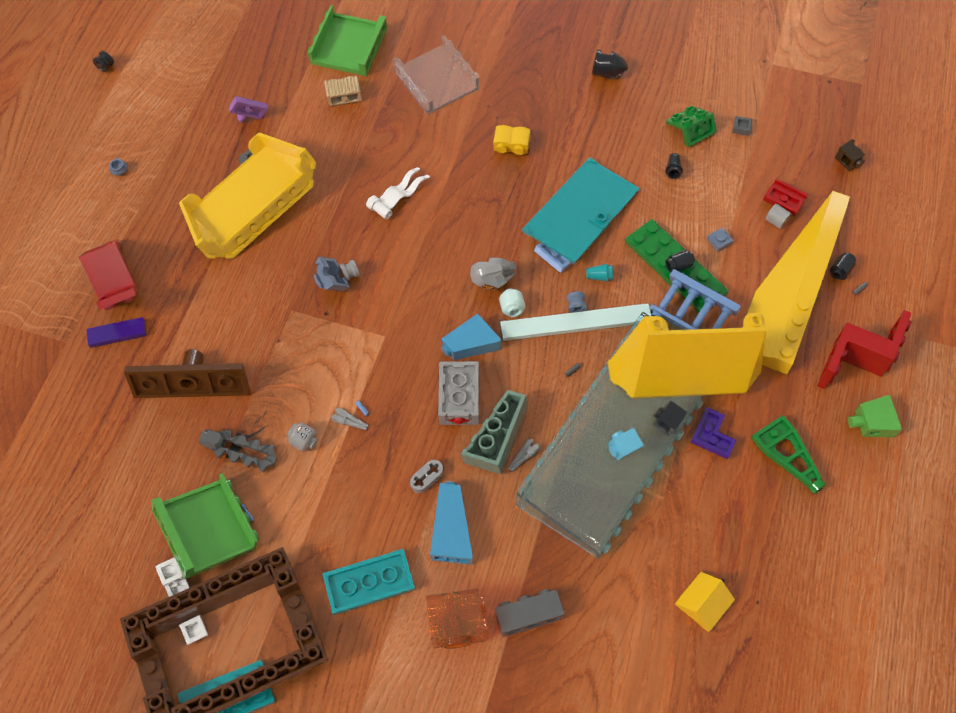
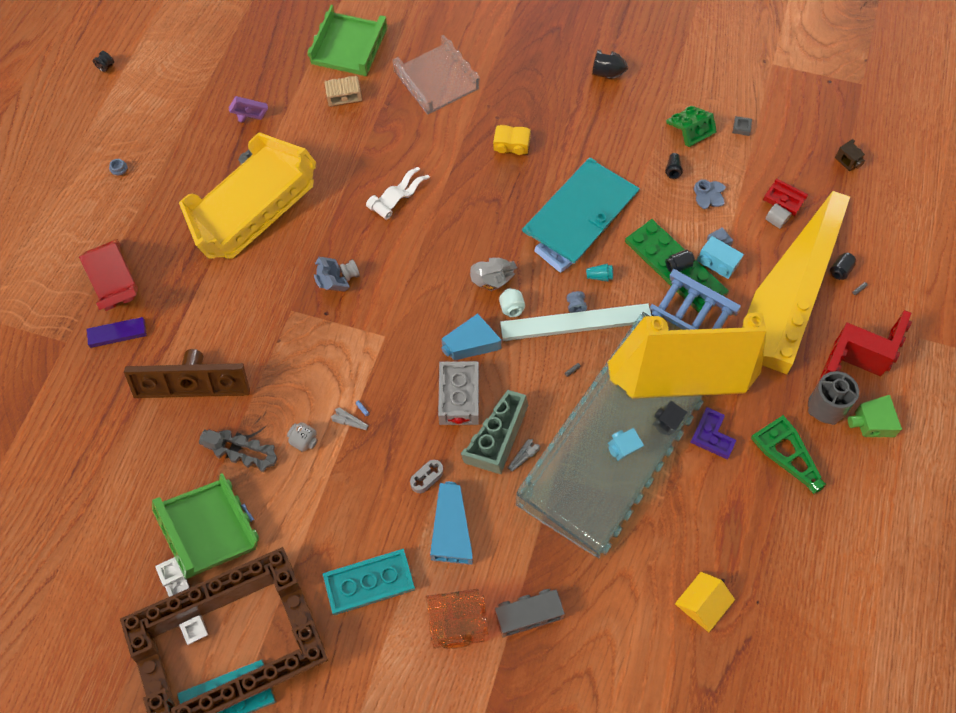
(710, 195): none -> sand blue plate
(720, 257): none -> medium azure brick
(833, 397): none -> dark grey cylinder

